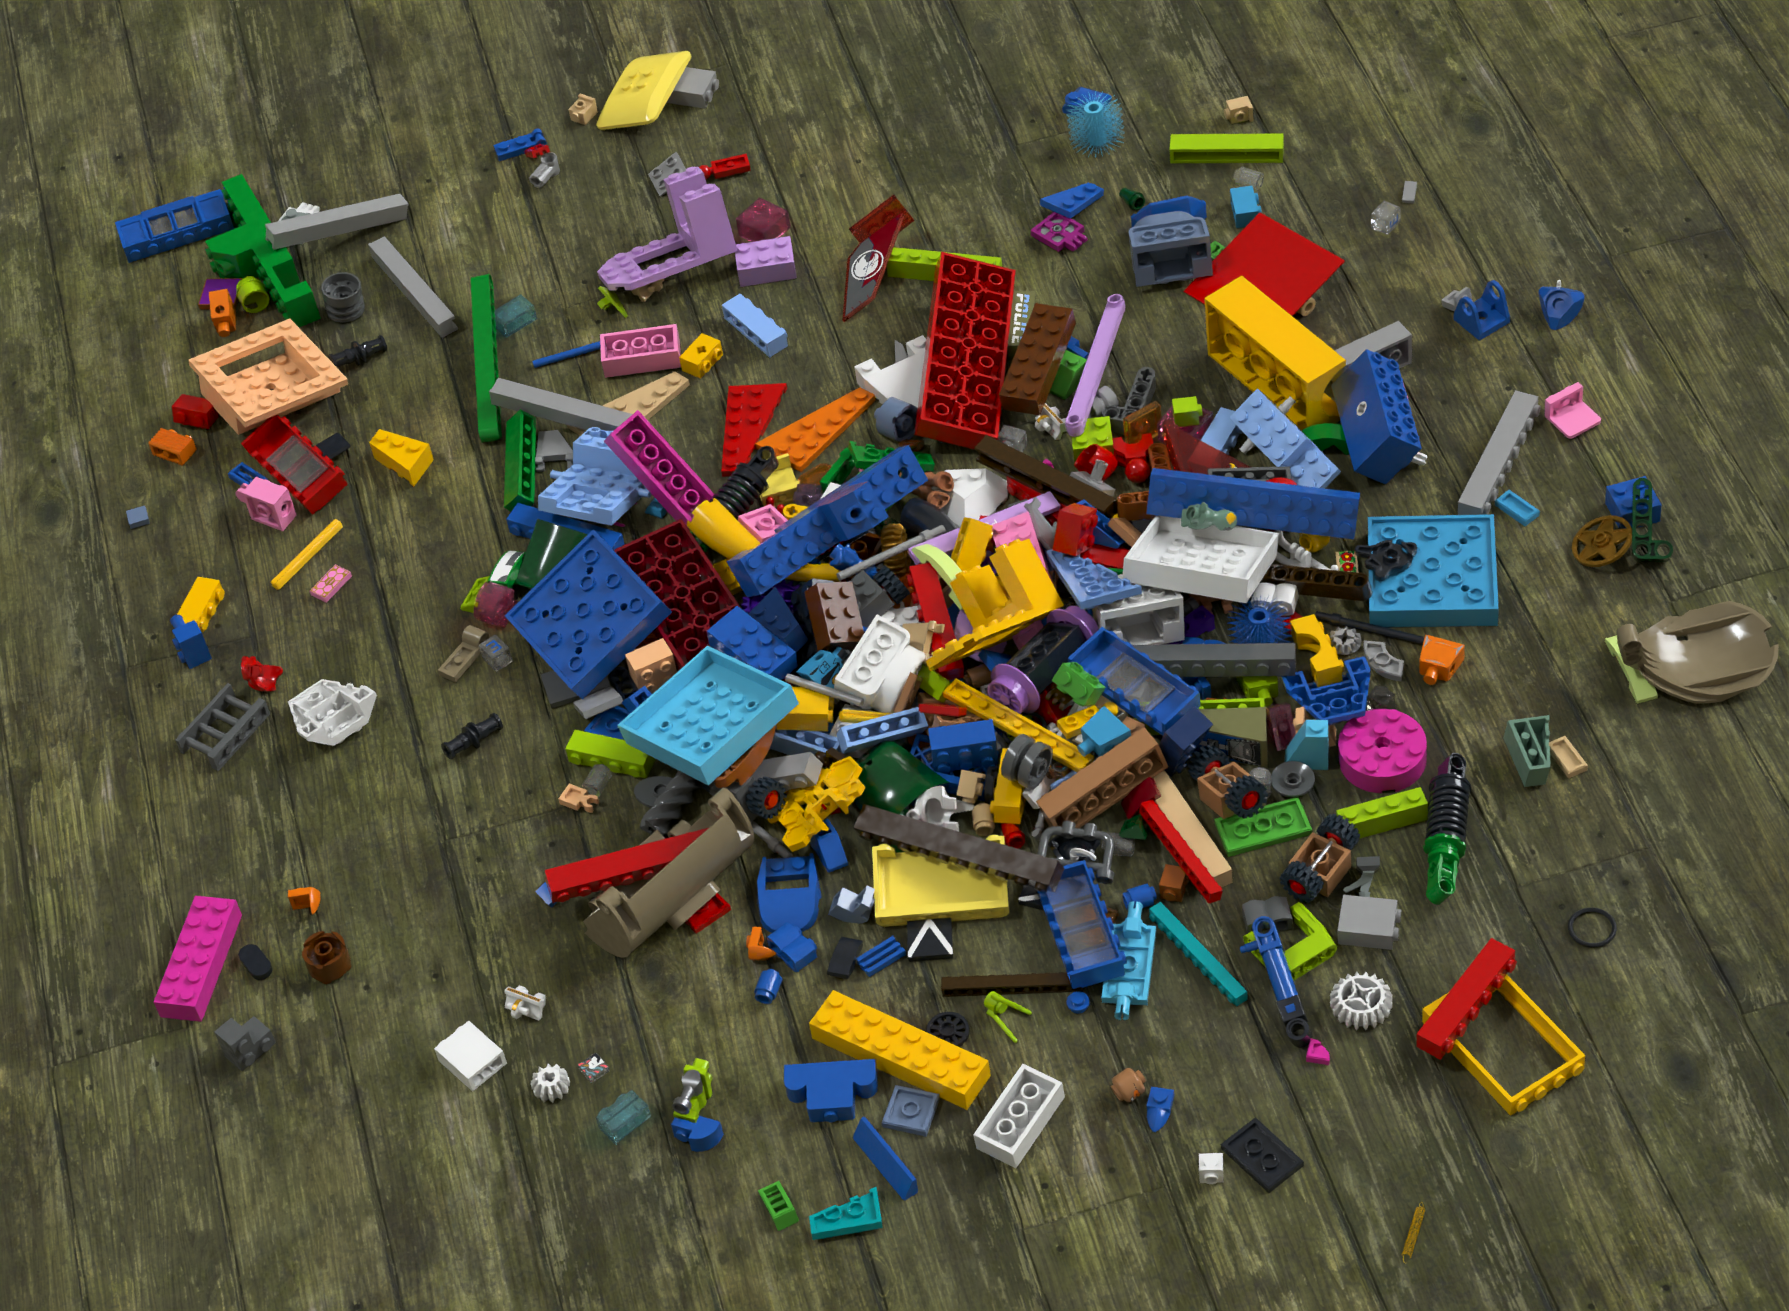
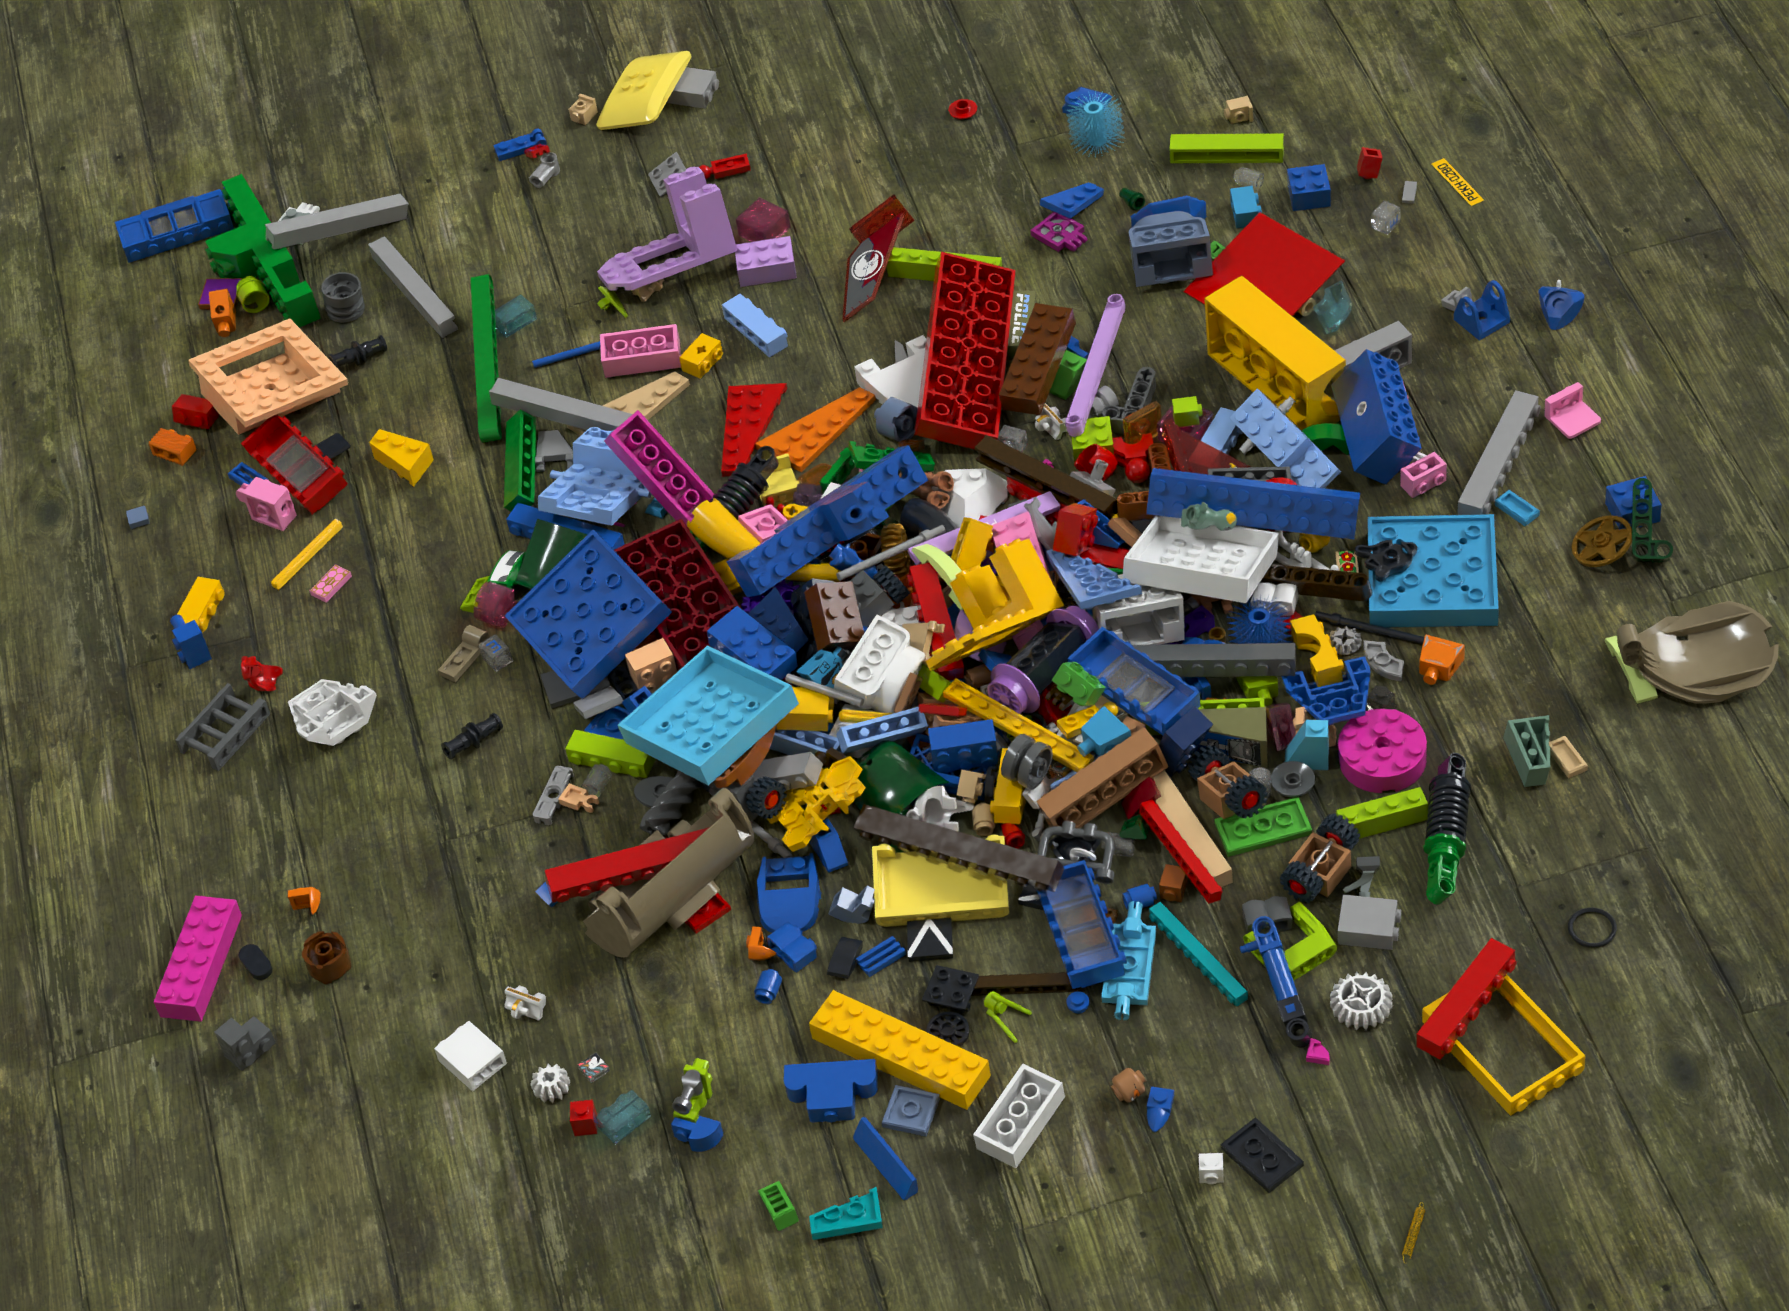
(557, 783): none -> light grey piece
(583, 1117): none -> red brick
(950, 988): none -> black hinge
(957, 111): none -> red piece
(1217, 633): none -> pearl gold hose
(1308, 187): none -> blue brick
(1333, 307): none -> clear light blue brick
(1369, 163): none -> red brick
(1423, 474): none -> bright pink brick
(1457, 182): none -> yellow sticker

